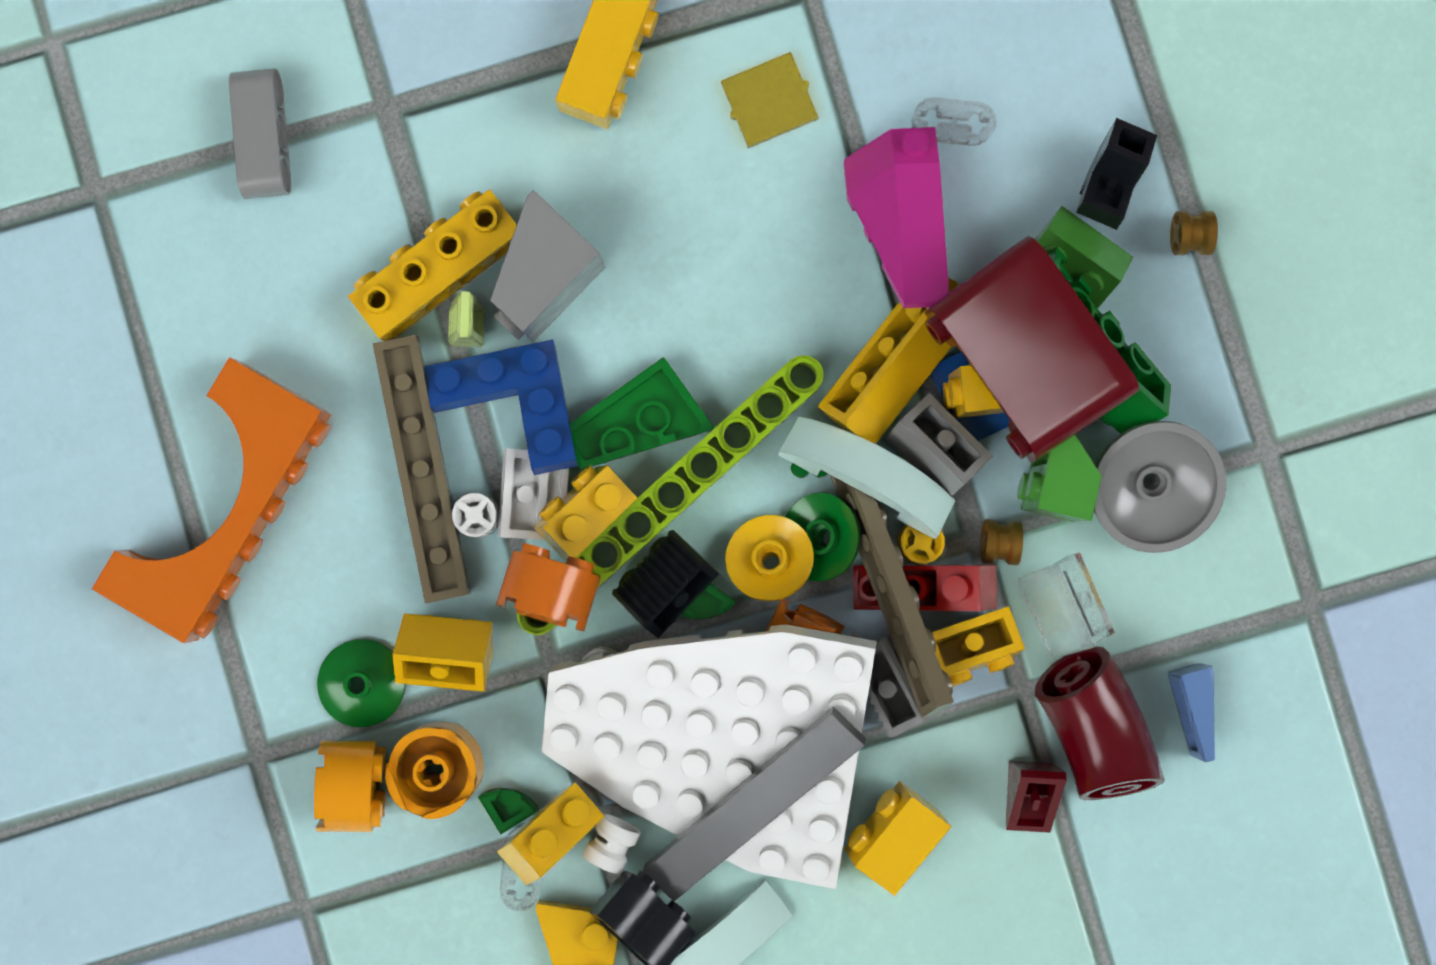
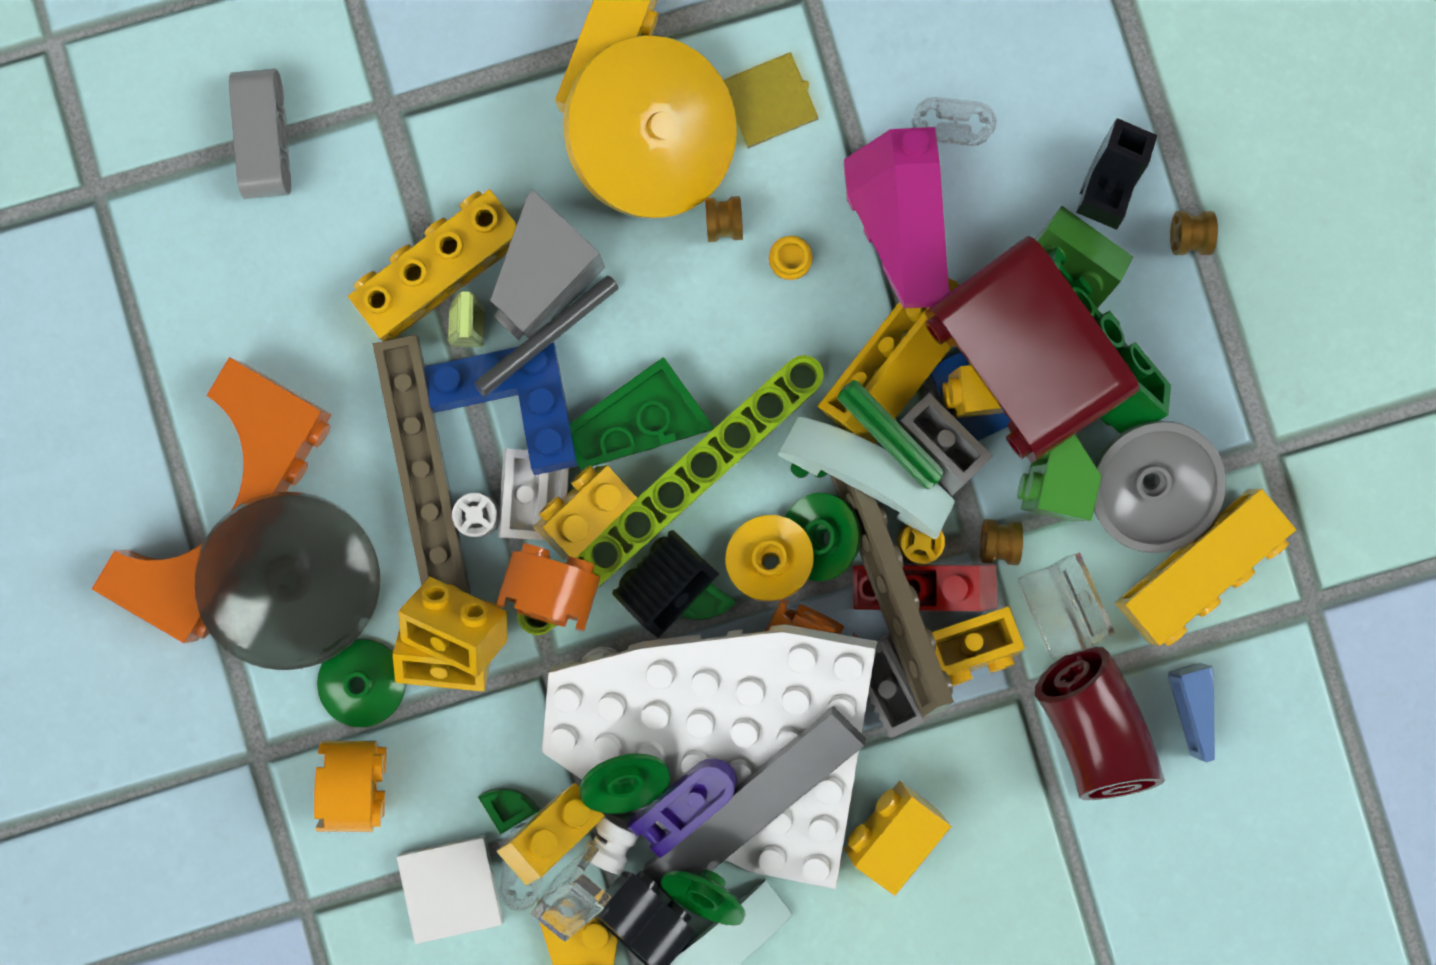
(286, 581): none -> clear smoke dish
(428, 793): light orange brick -> none
(450, 889): none -> white tile
(453, 626): none -> yellow brick
(545, 336): none -> dark grey bar
(571, 898): none -> clear panel
(624, 783): none -> green dish
(650, 127): none -> yellow dish
(685, 805): none -> dark purple plate
(704, 896): none -> green dish
(724, 219): none -> pearl gold wheel
(790, 258): none -> yellow plate
(890, 434): none -> green axle
(1033, 795): dark red slope -> none
(1199, 572): none -> yellow brick

